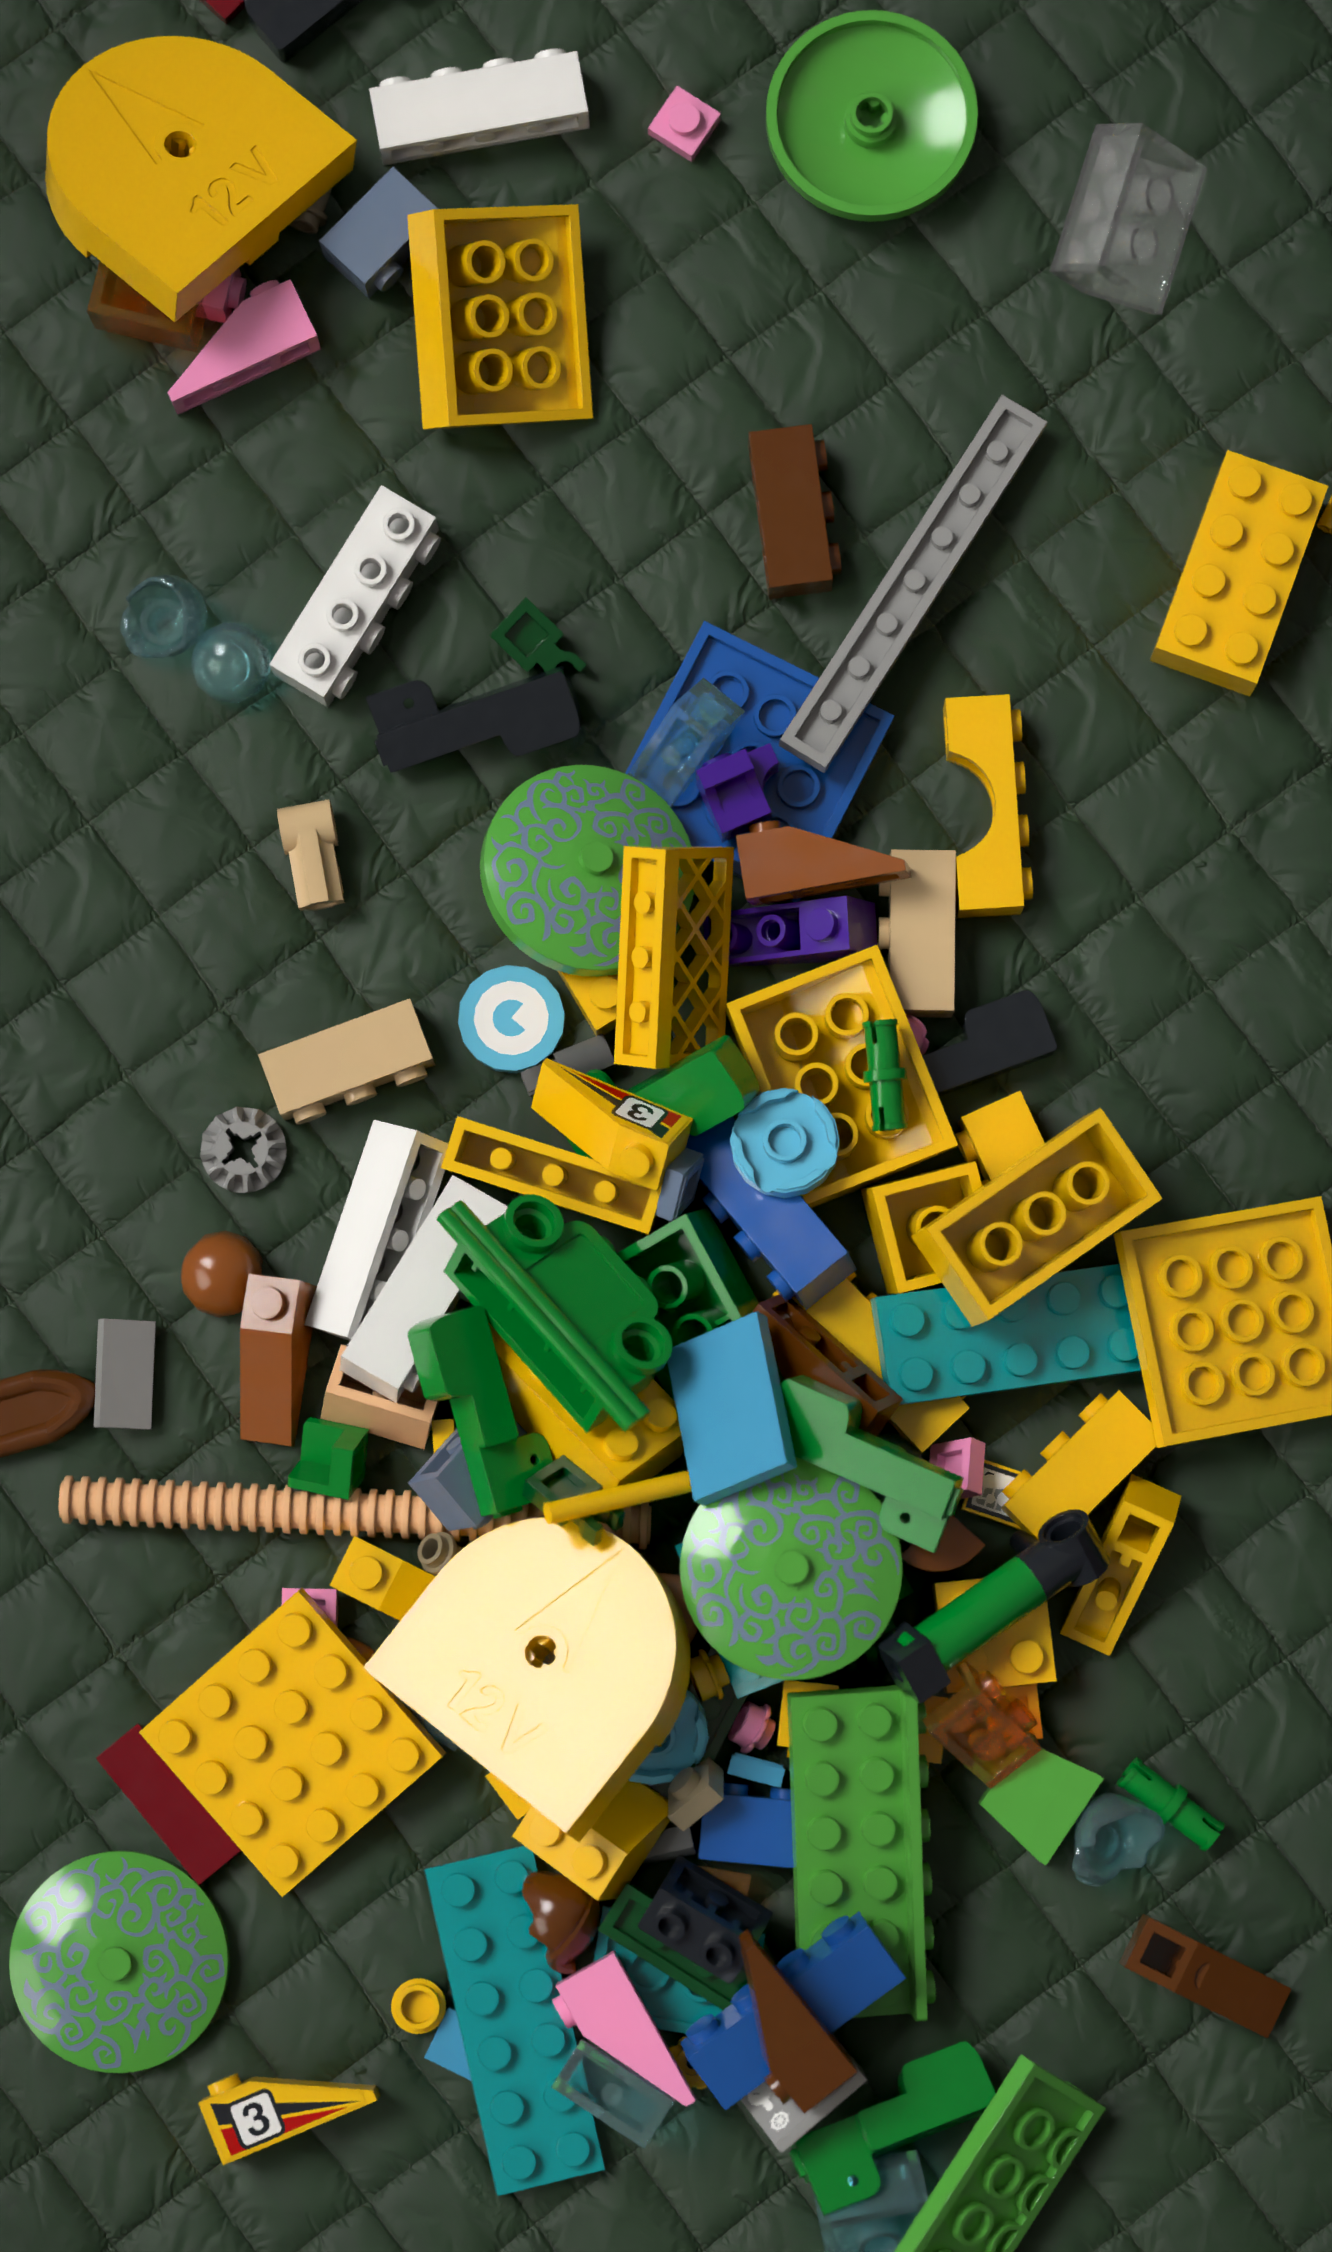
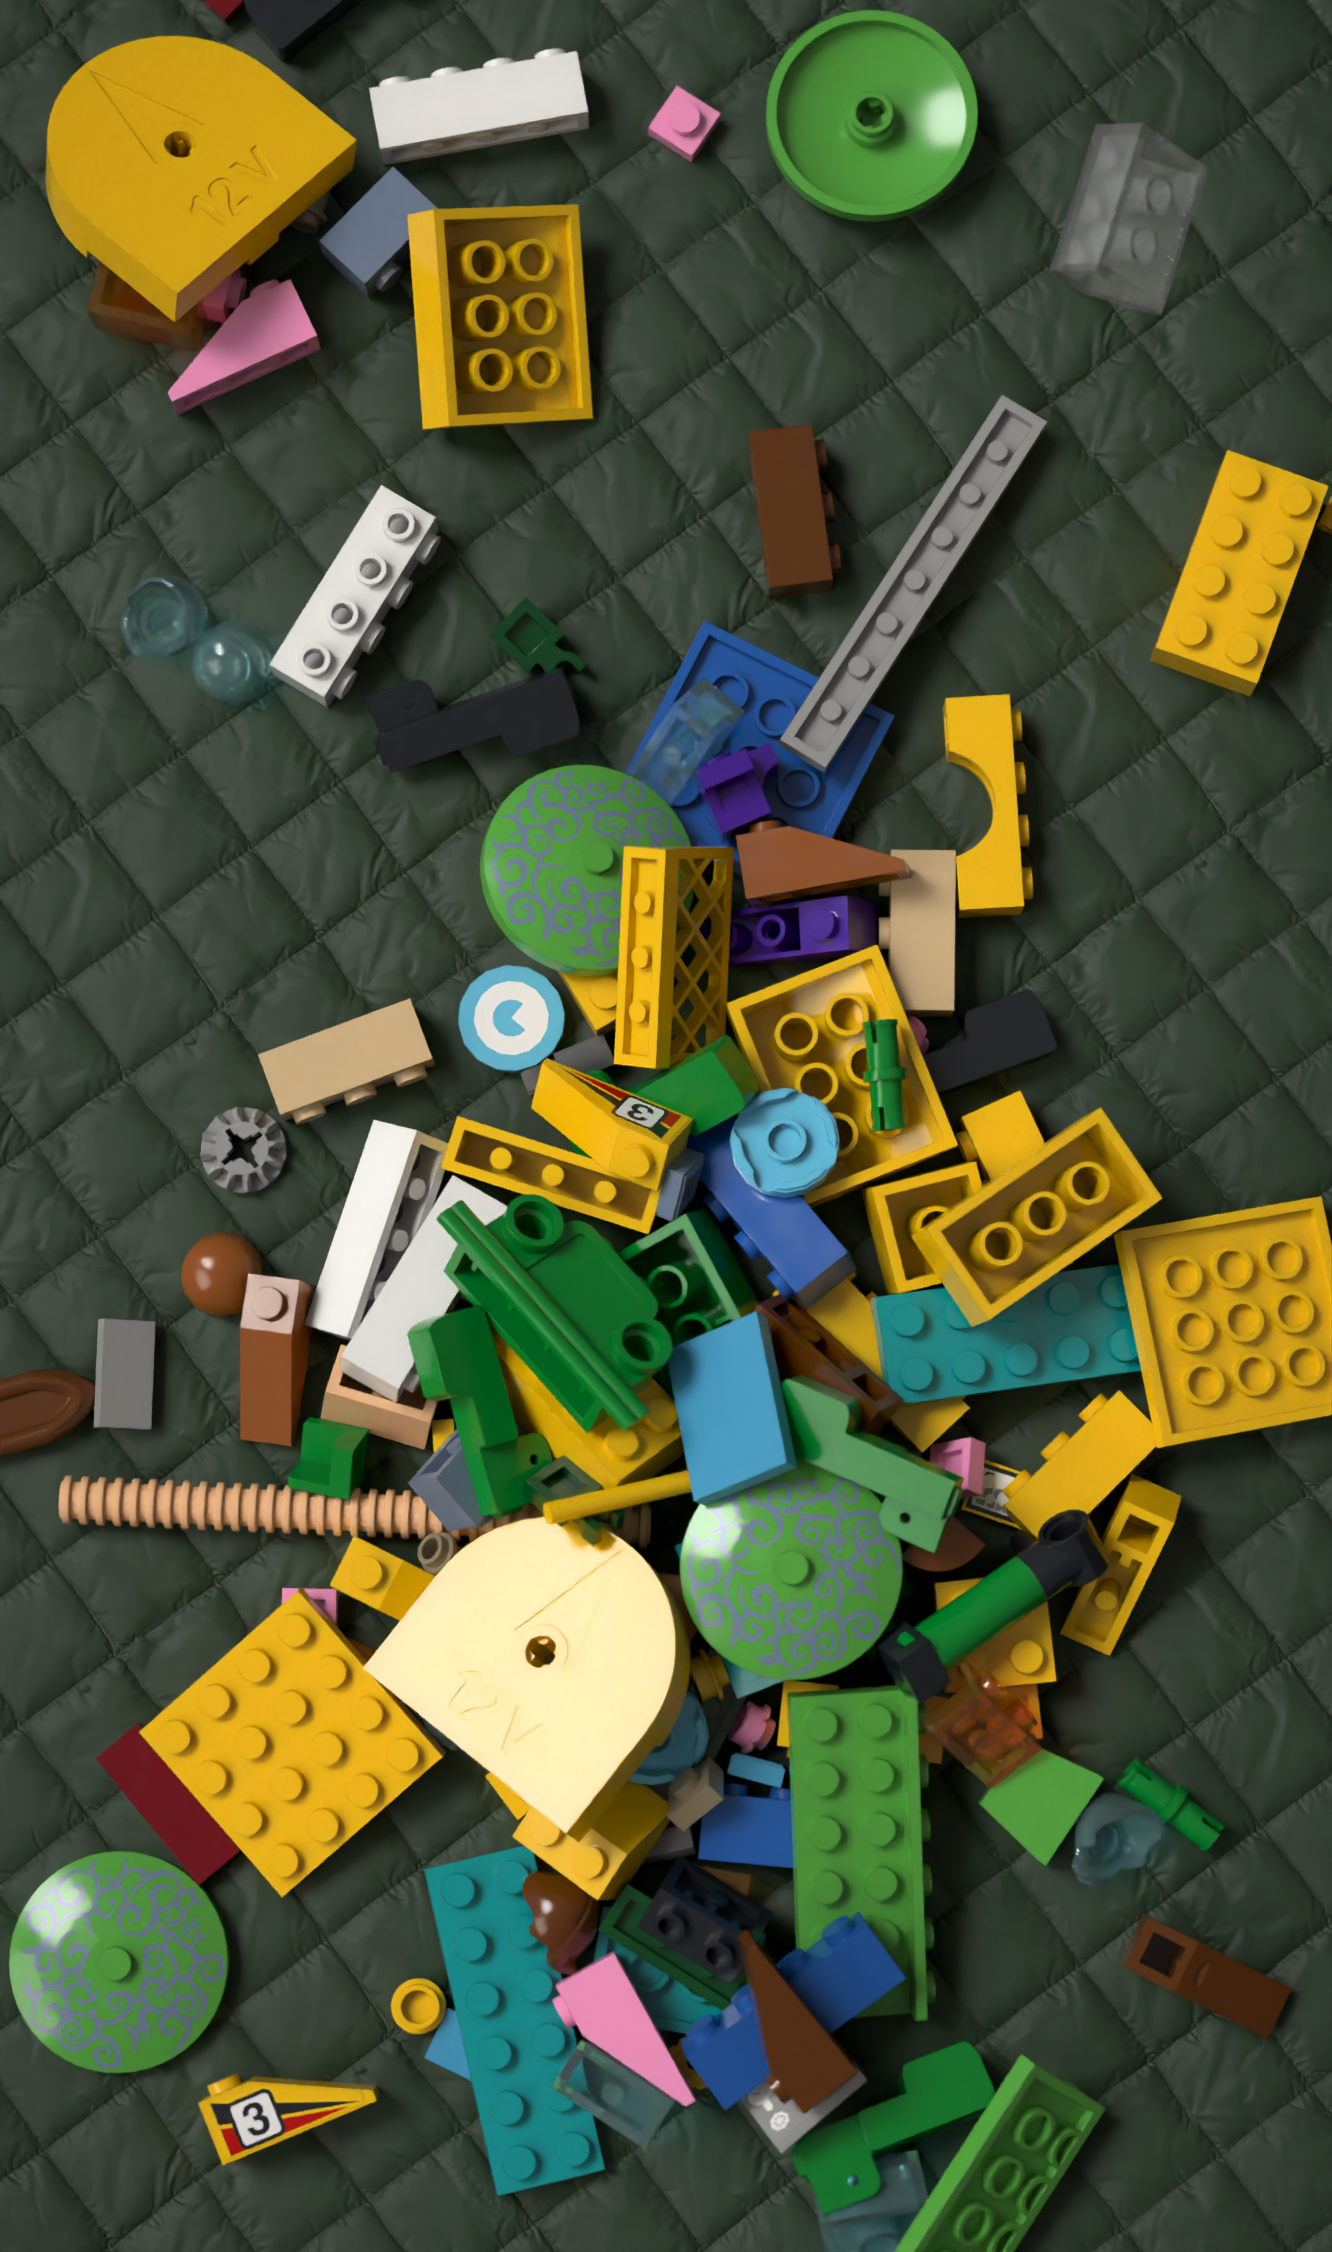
(310, 841): tan piece -> none

